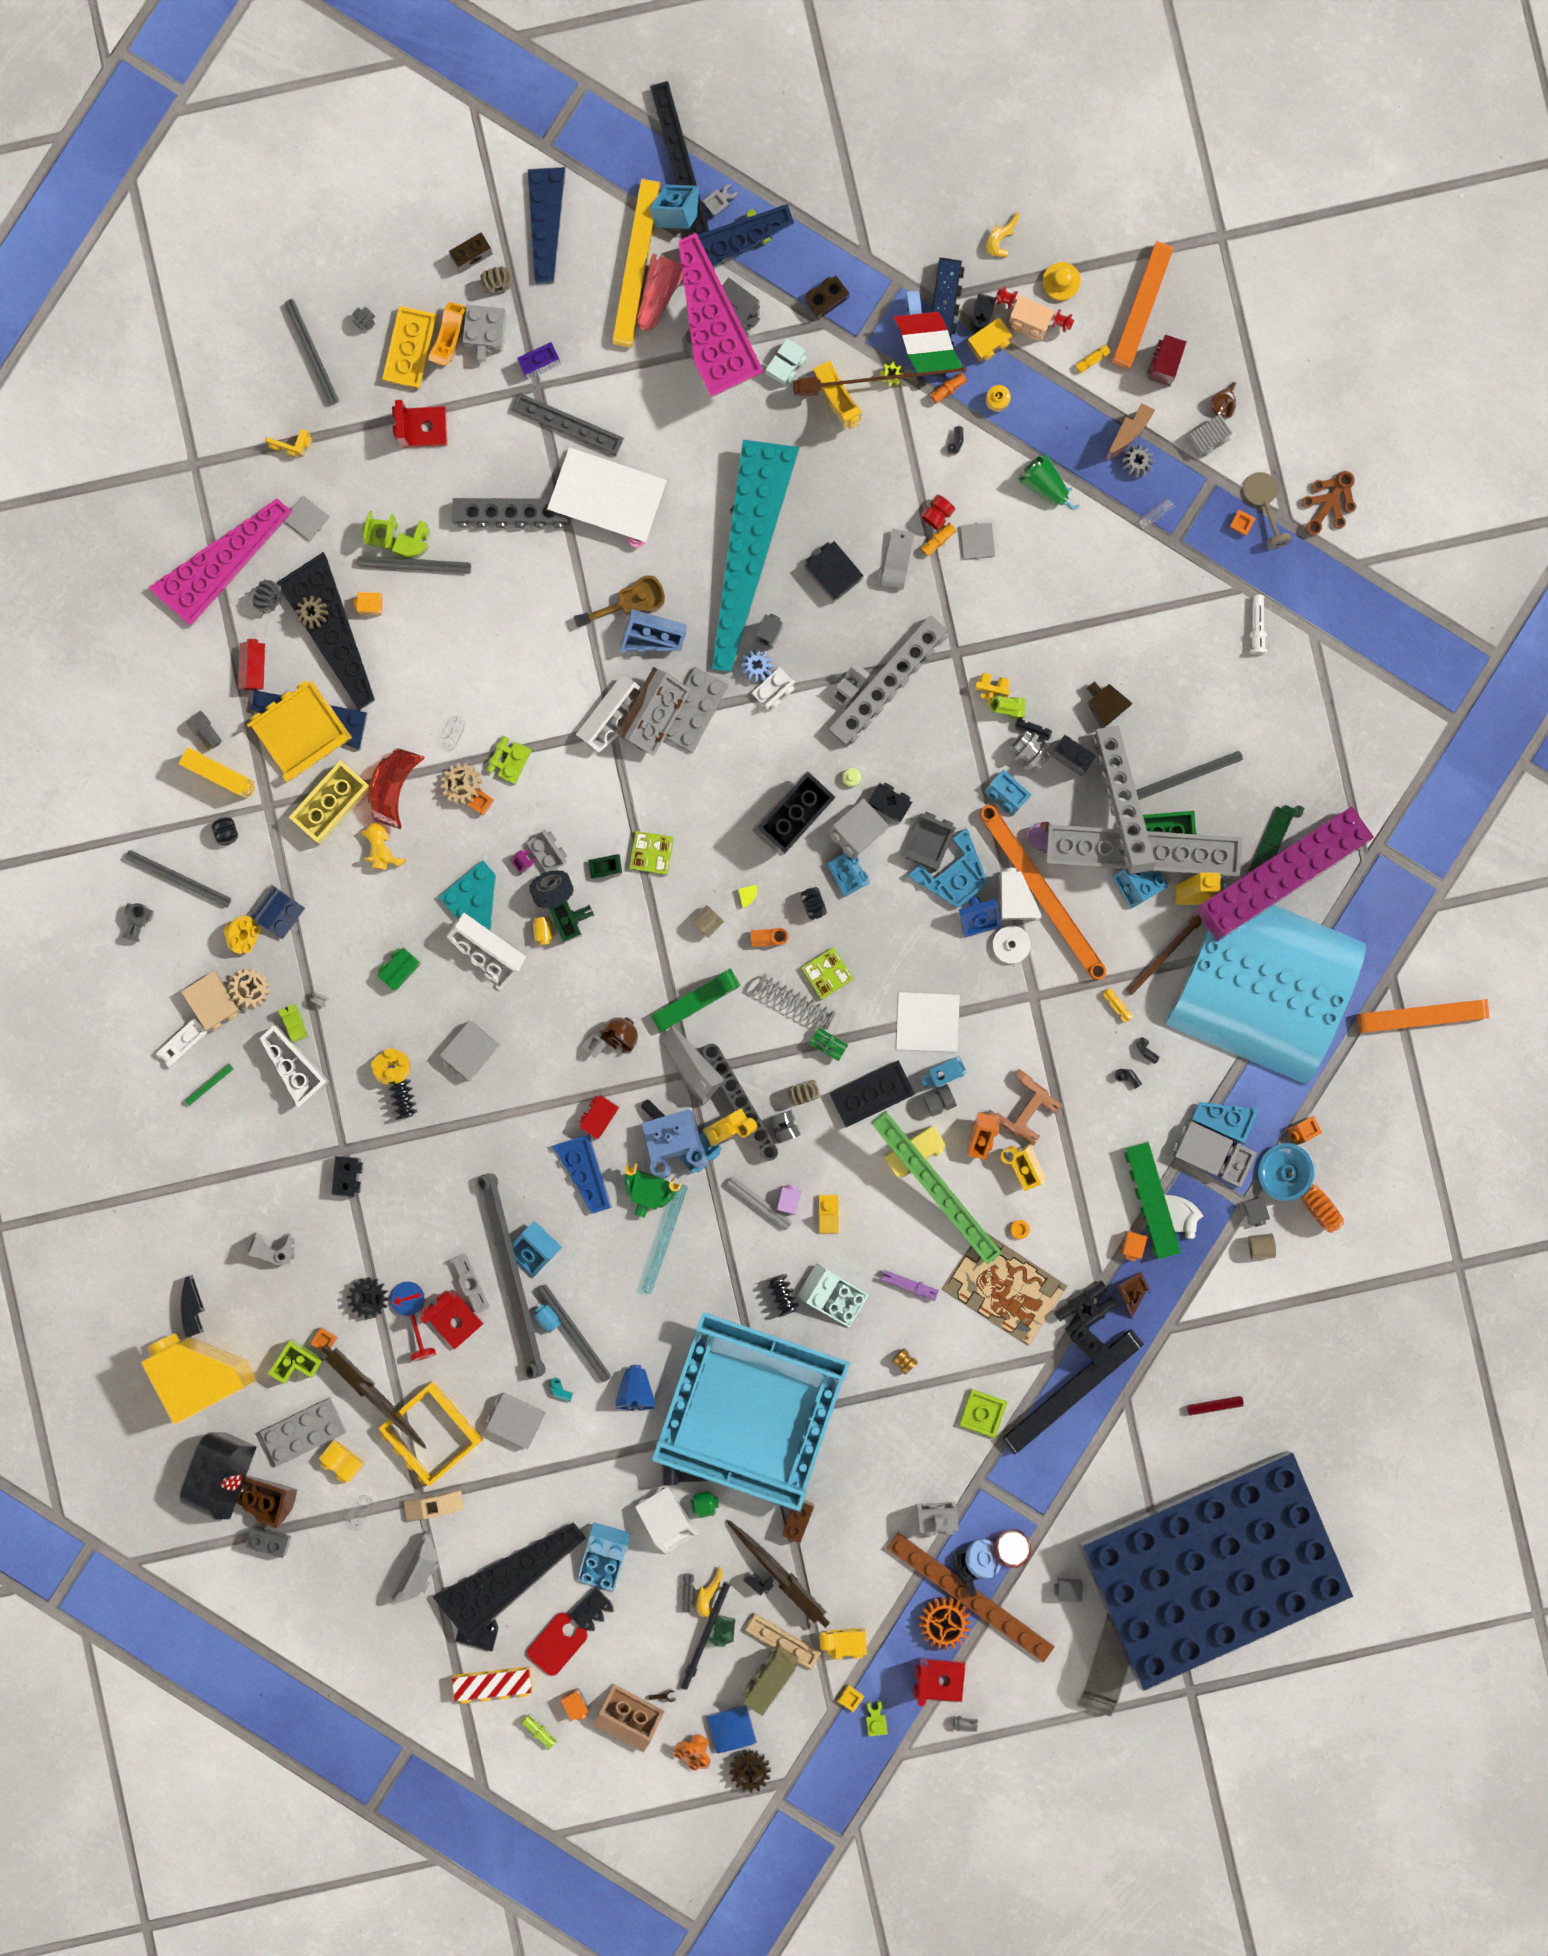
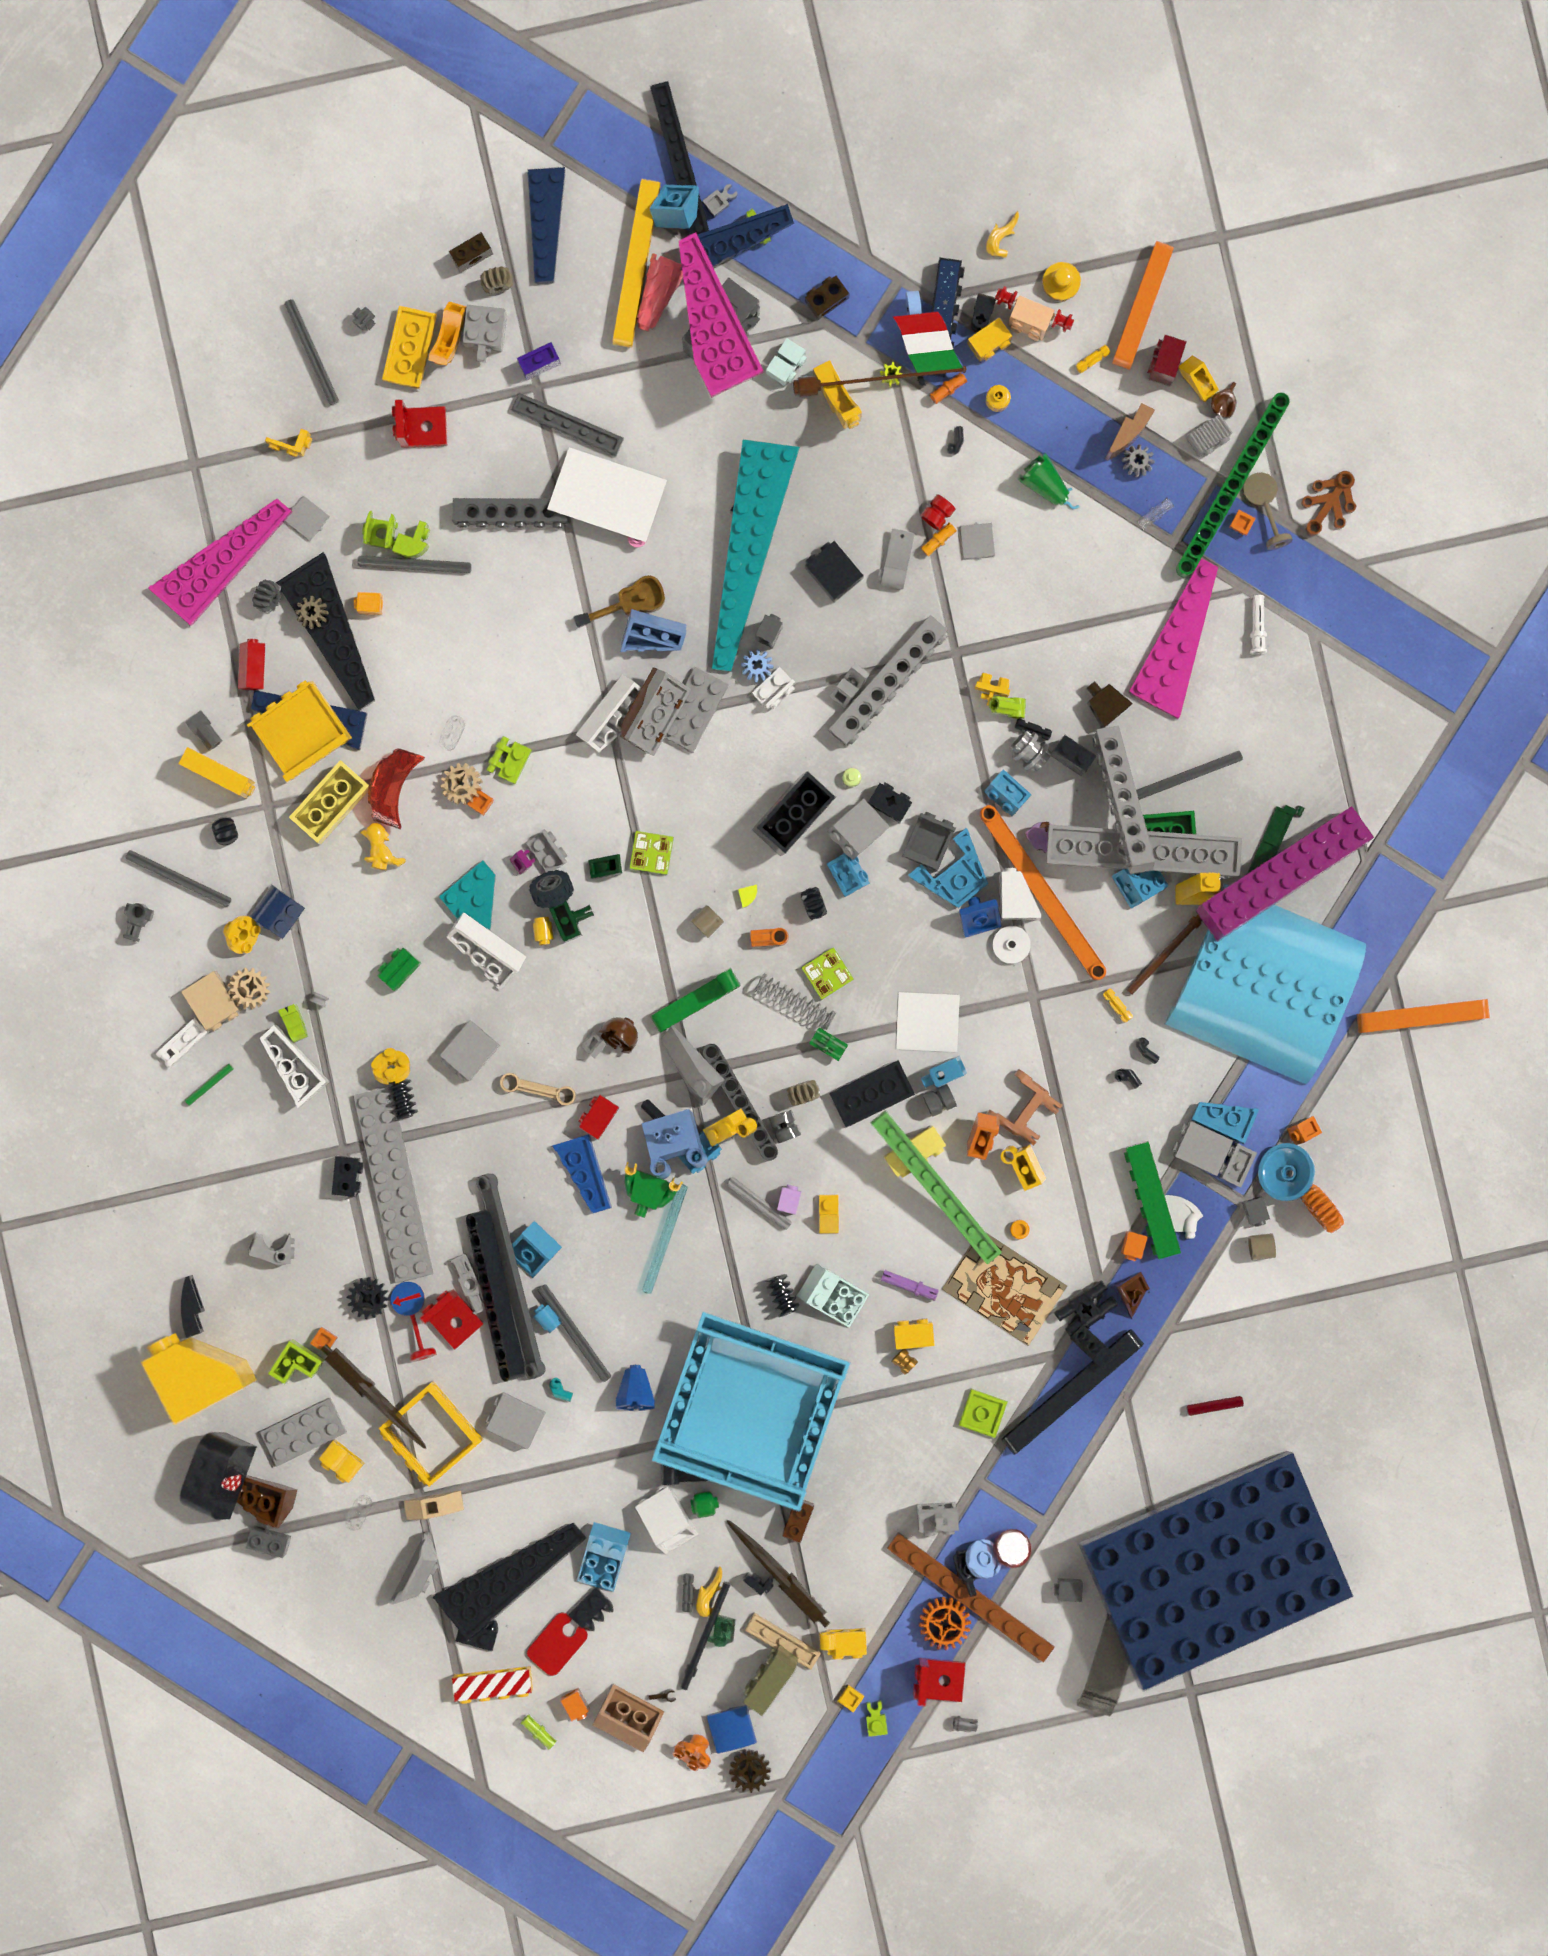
(393, 1185): none -> light grey plate
(495, 1295): none -> black beam
(538, 1089): none -> tan piece
(913, 1334): none -> yellow brick
(1170, 663): none -> dark pink wing
(1199, 378): none -> yellow arch
(1237, 477): none -> green beam

